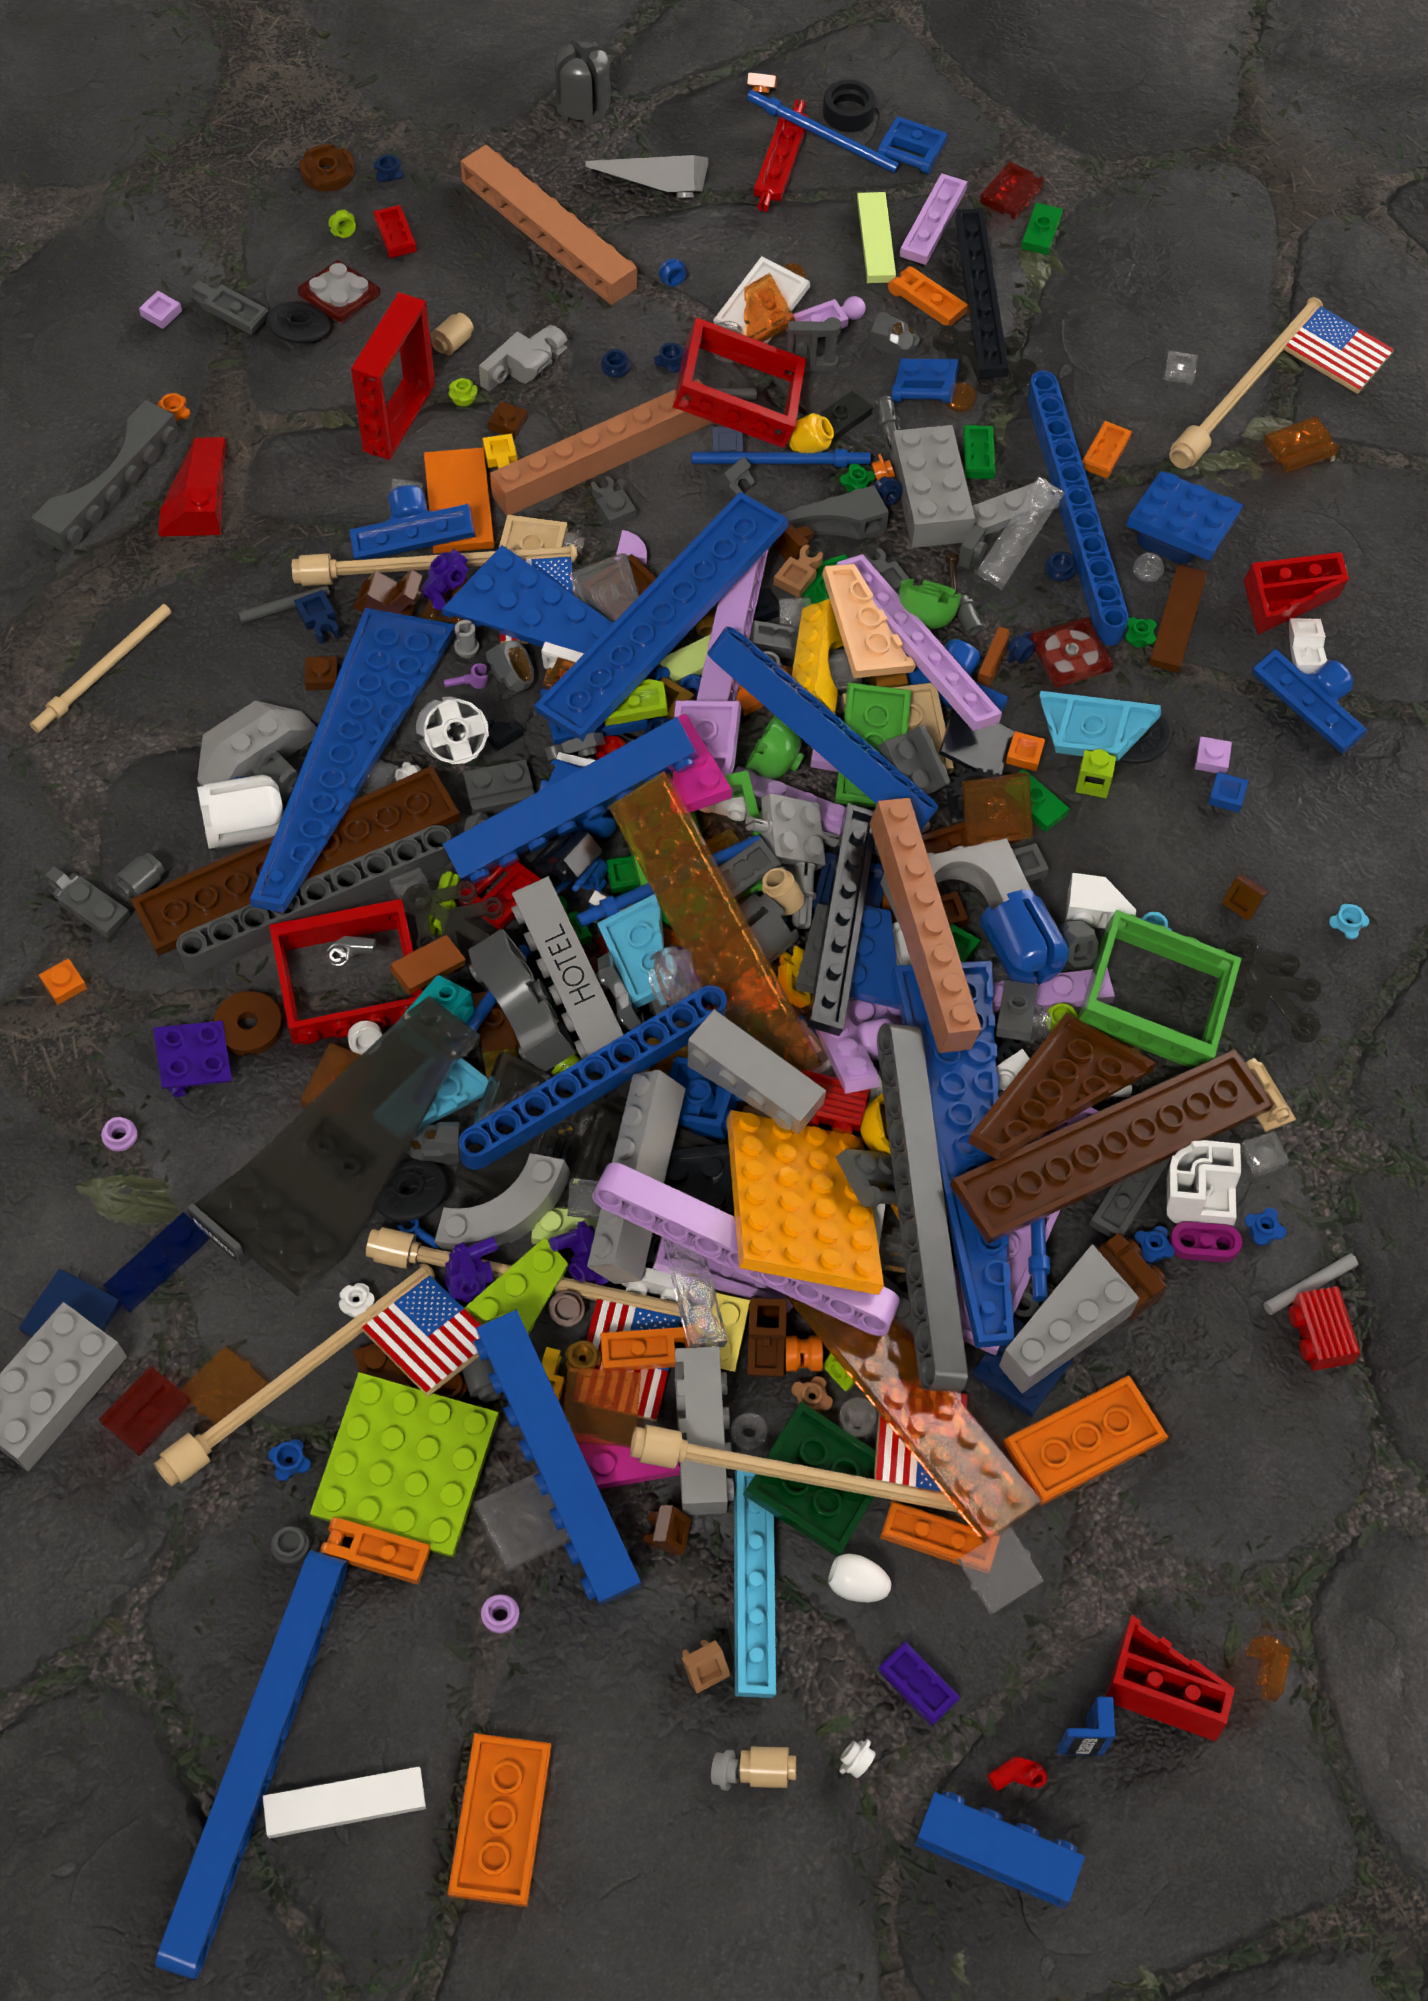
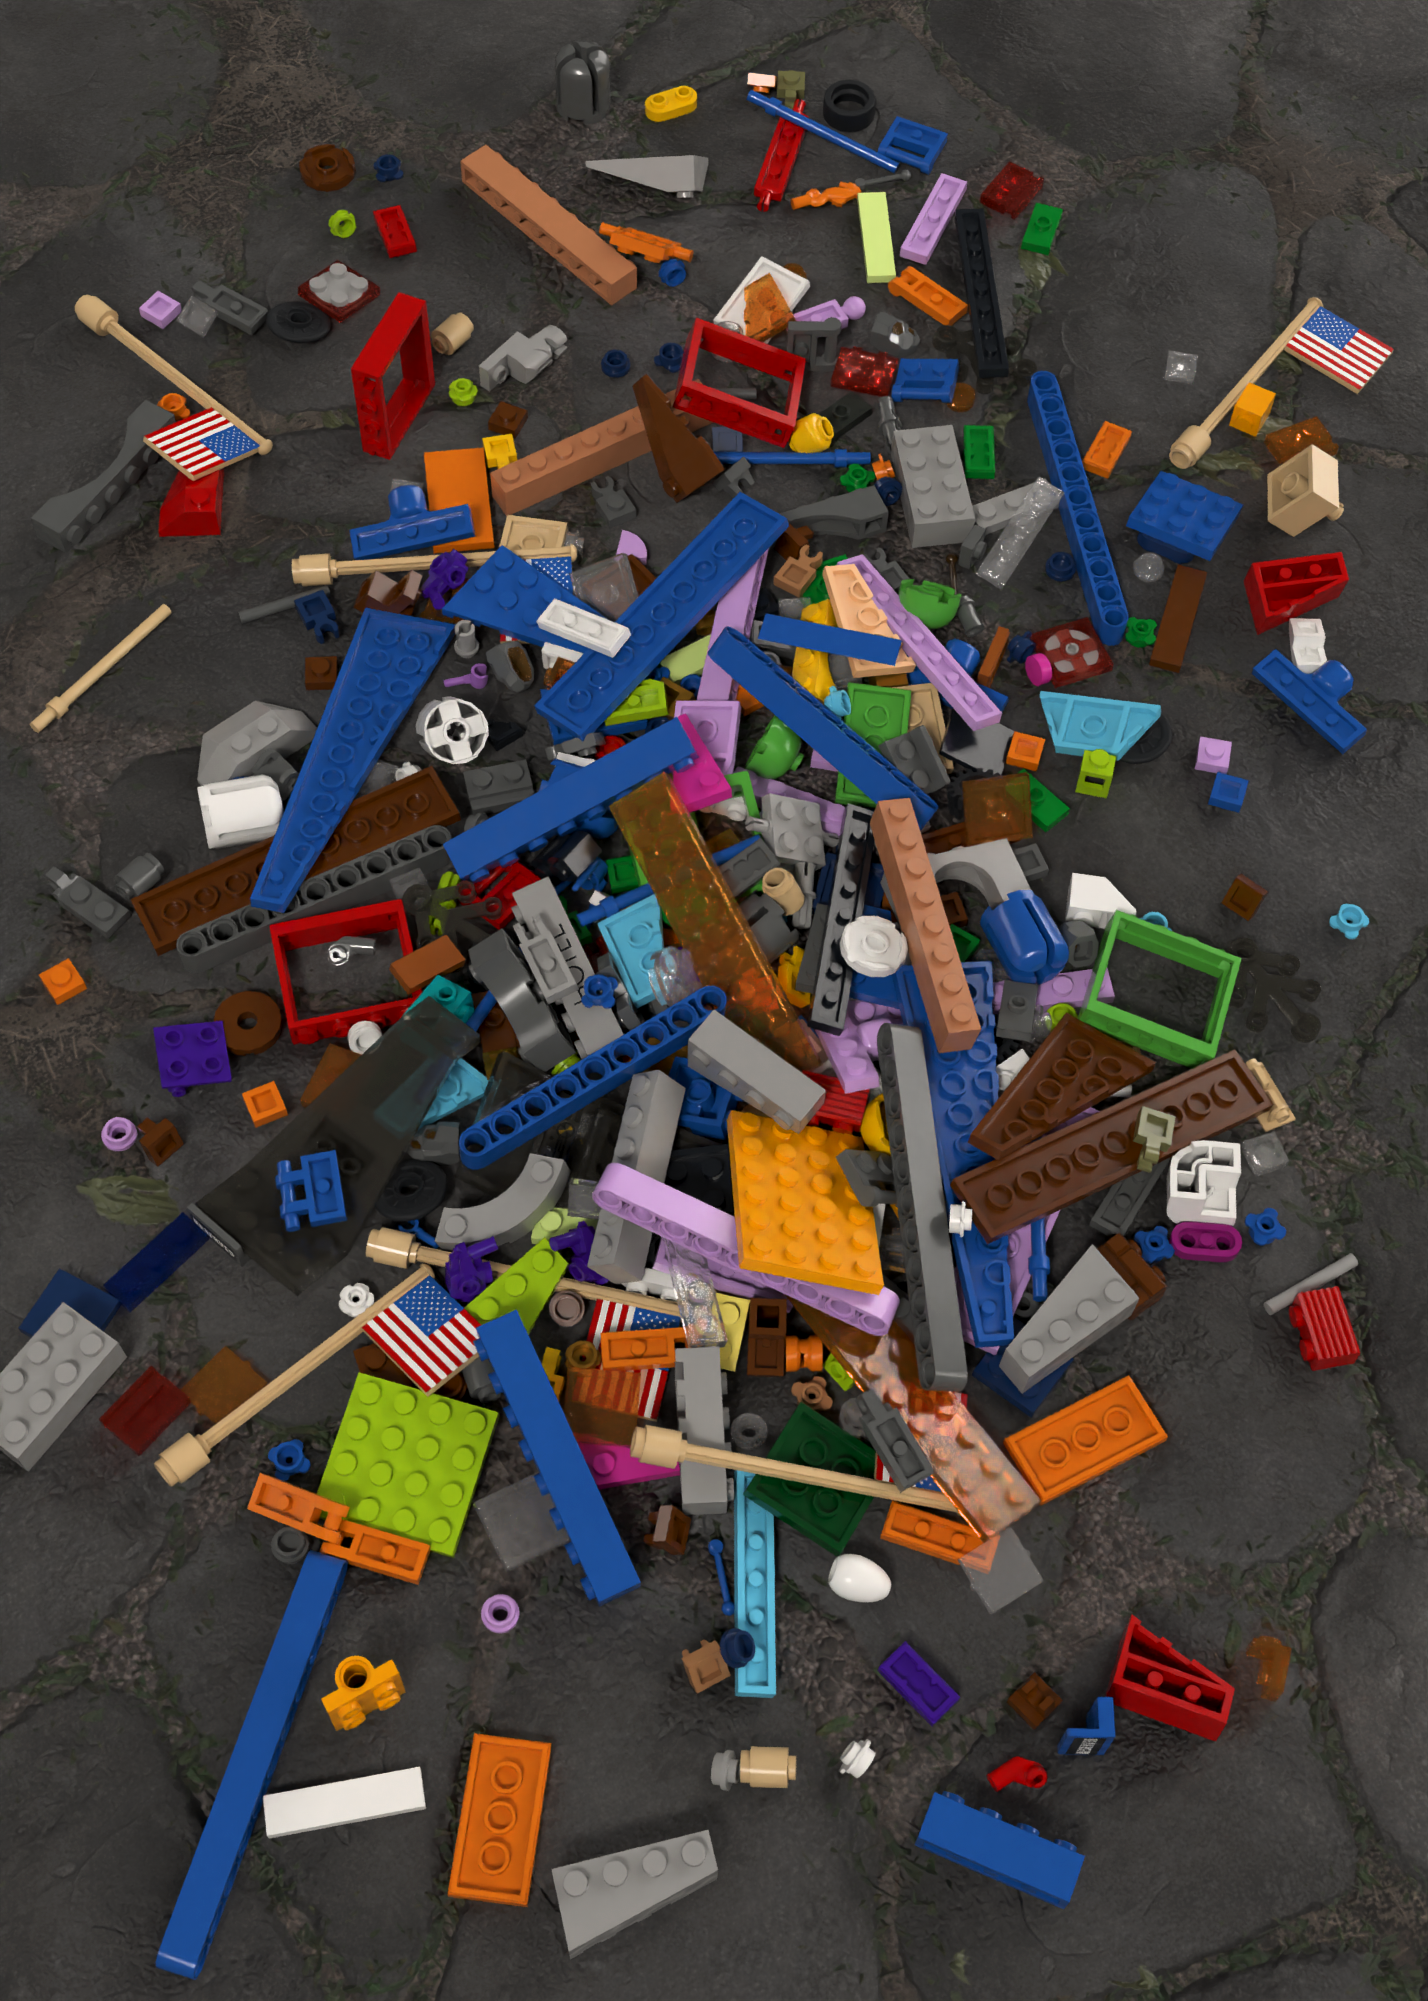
(159, 1140): none -> reddish brown tile
(197, 316): none -> clear plate
(199, 441): none -> flag
(264, 1104): none -> orange plate
(297, 1507): none -> orange plate
(322, 1187): none -> blue plate
(350, 1705): none -> light orange plate
(546, 962): none -> light grey hinge
(583, 628): none -> white tile
(595, 983): none -> blue plate
(628, 1886): none -> light grey wedge
(652, 246): none -> orange plate
(671, 103): none -> yellow plate
(680, 458): none -> reddish brown wedge
(716, 1548): none -> blue hinge
(737, 1647): none -> dark blue plate
(790, 86): none -> olive plate
(830, 639): none -> blue sticker
(836, 195): none -> orange animal
(838, 702): none -> medium azure plate
(864, 371): none -> clear red plate
(873, 946): none -> white tile
(893, 1441): none -> dark grey hinge
(904, 175): none -> dark grey hinge
(960, 1219): none -> white plate
(1034, 1701): none -> reddish brown tile
(1038, 669): none -> dark pink tile
(1155, 1133): none -> olive plate
(1252, 409): none -> light orange brick
(1304, 491): none -> tan brick

